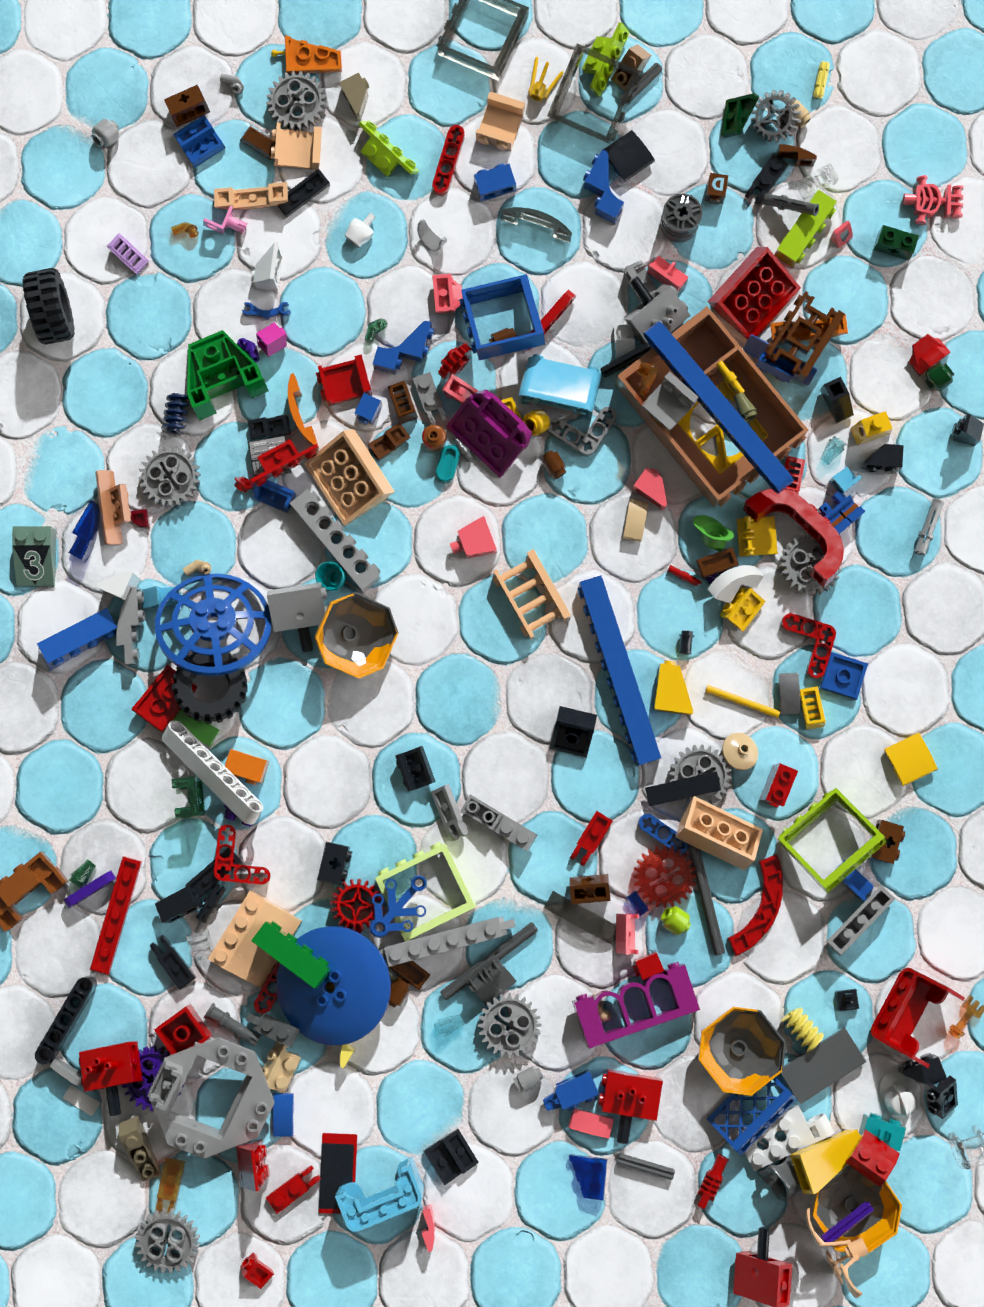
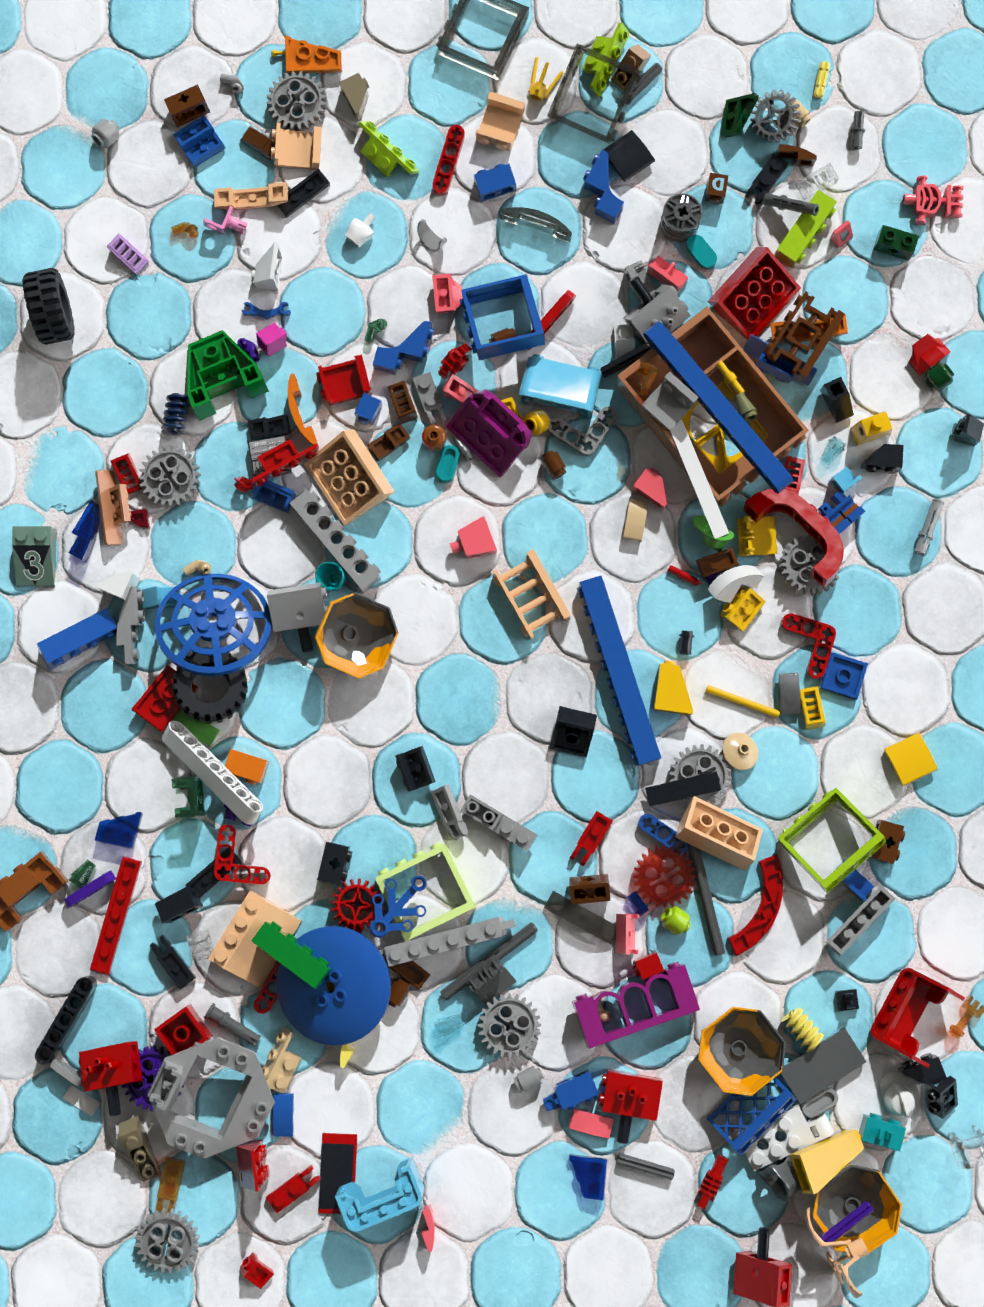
(119, 831): none -> clear blue wing
(120, 476): none -> red slope
(211, 903): black pin -> none
(274, 1028): dark grey hinge -> none
(450, 1156): black slope -> none
(699, 480): none -> white sticker
(701, 252): none -> teal tile
(778, 785): red panel -> none
(819, 1103): none -> light grey tile
(857, 131): none -> dark grey axle
(873, 1158): red slope -> none

